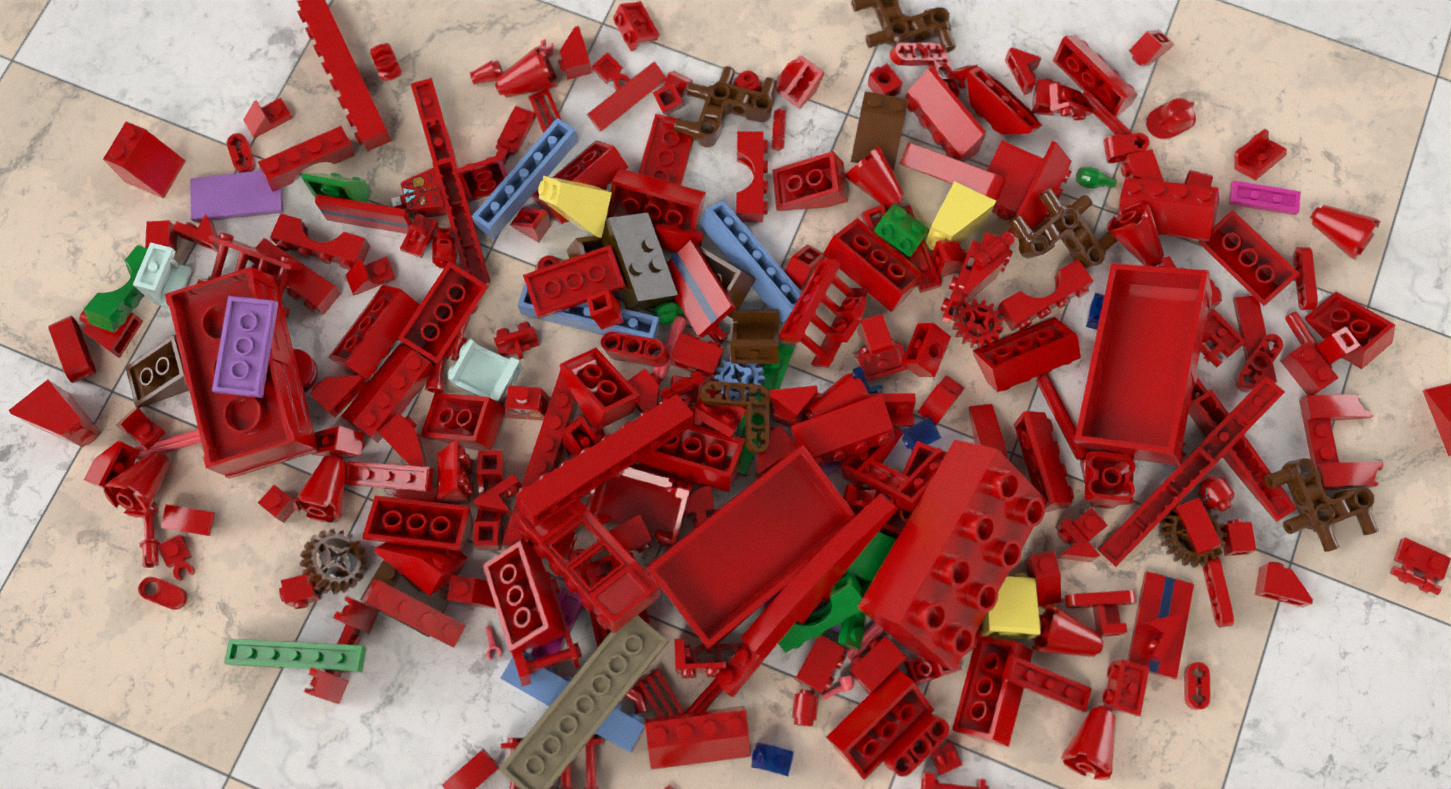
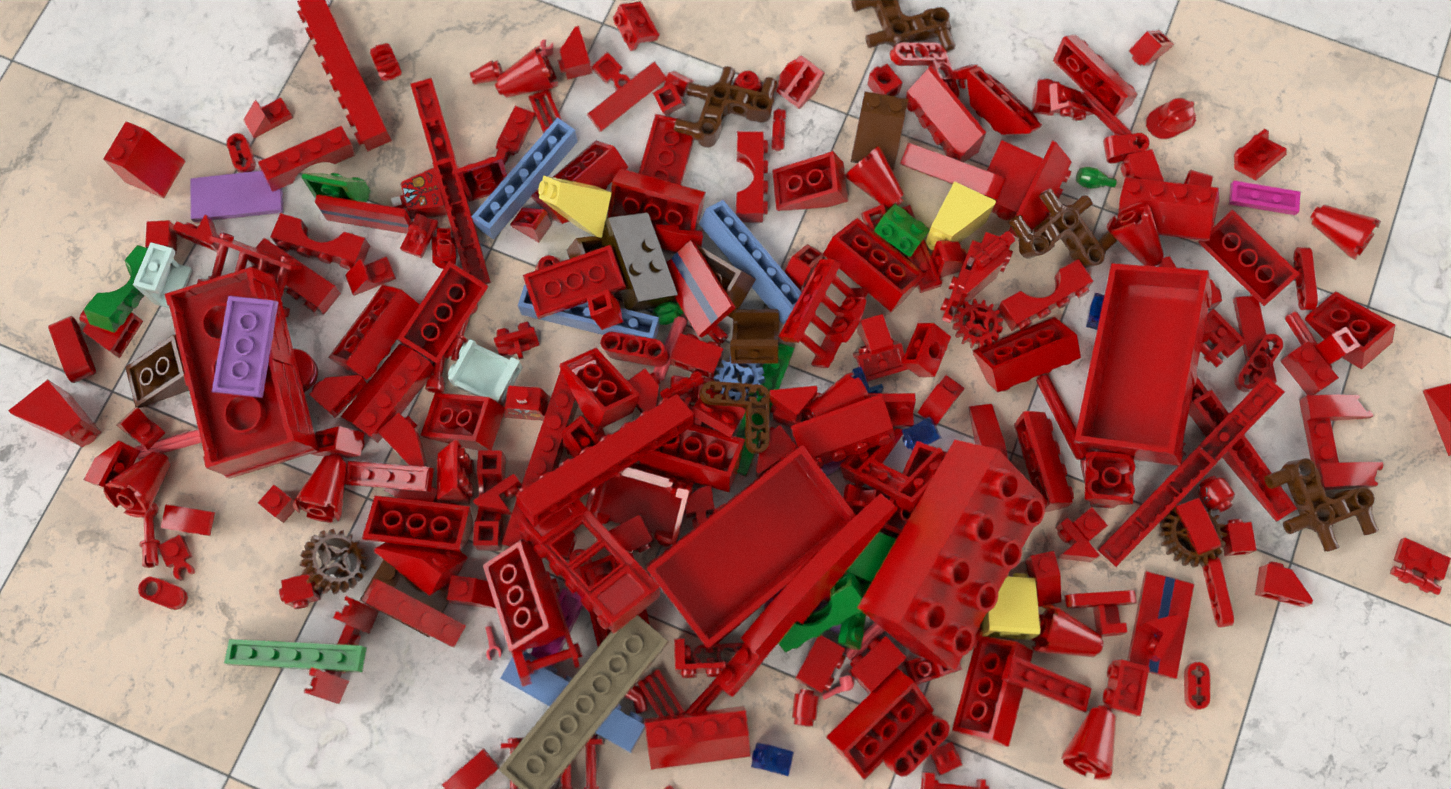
(1022, 66): red slope -> none

